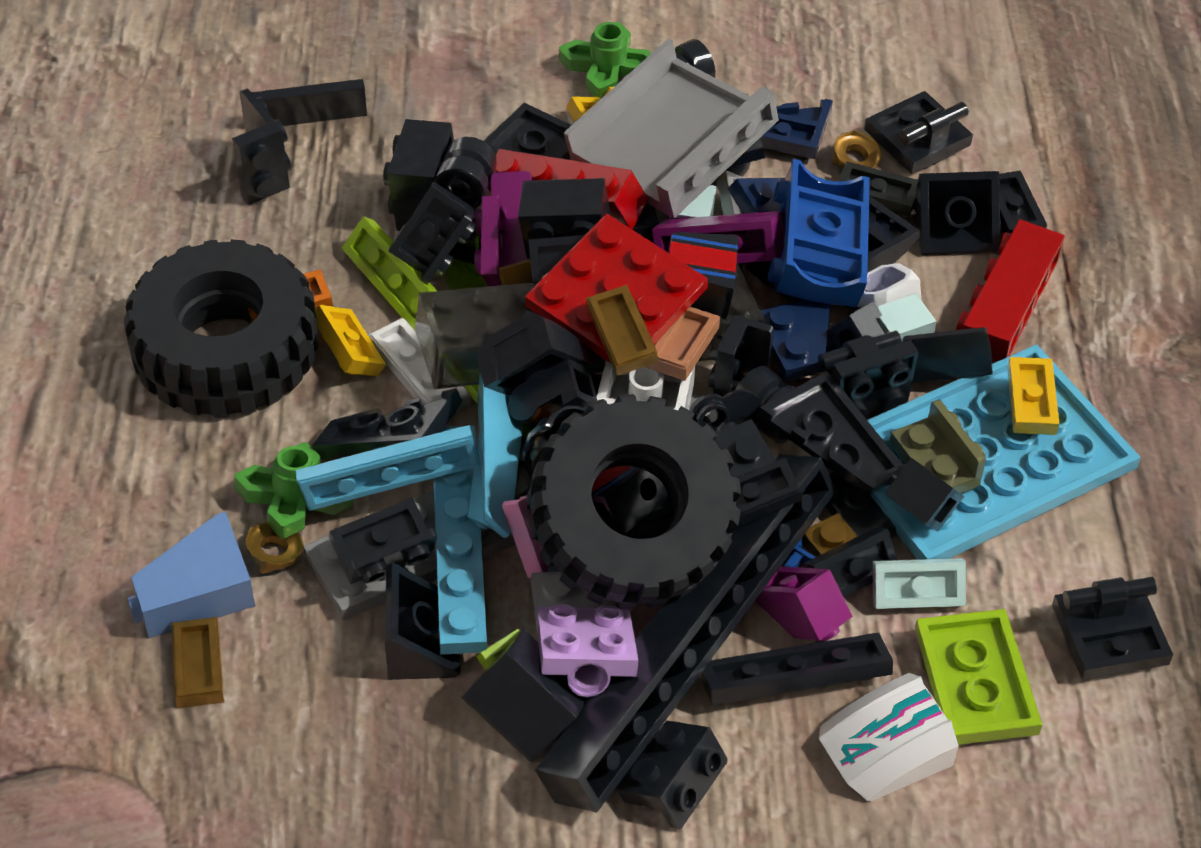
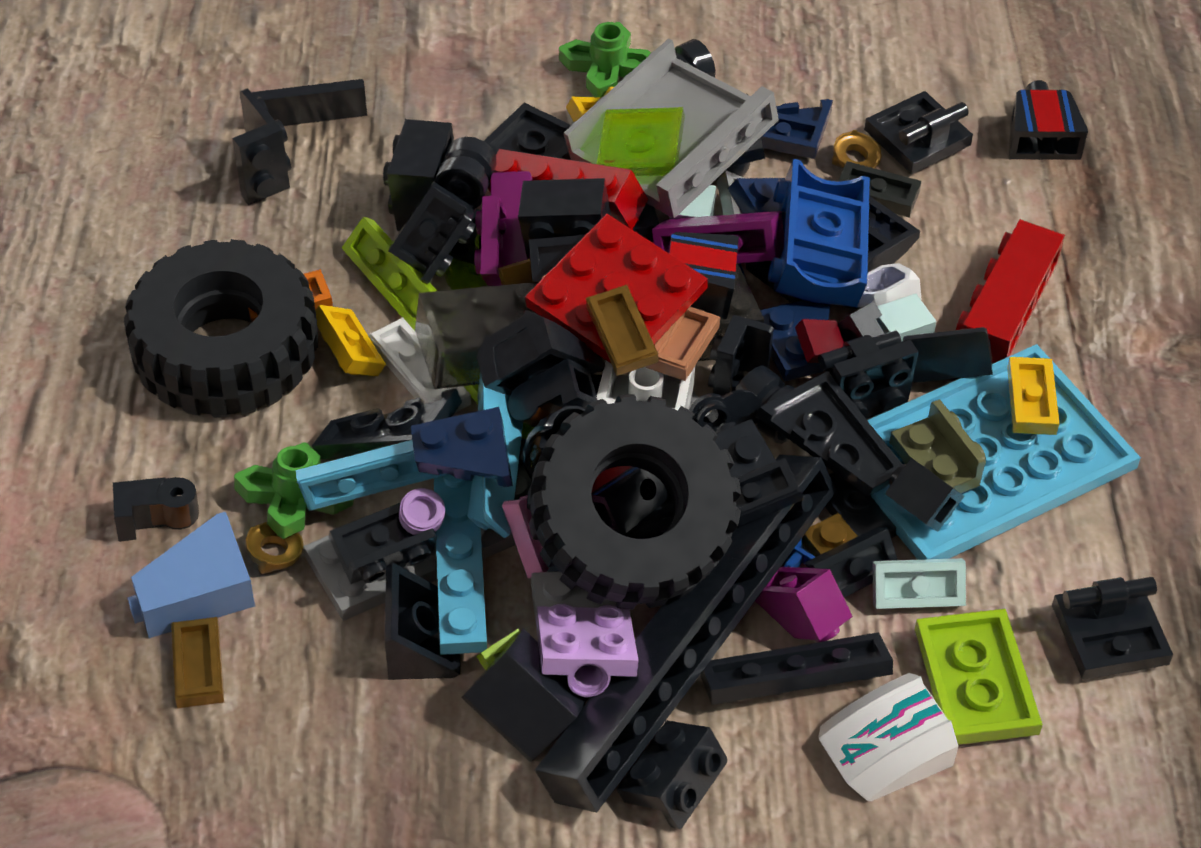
(153, 504): none -> black leg
(421, 511): none -> lavender tile
(464, 446): none -> dark blue wing
(642, 139): none -> clear neon green tile
(818, 337): none -> dark red tile
(958, 211): black slope -> none
(1017, 202): black plate -> none
(1046, 125): none -> black torso

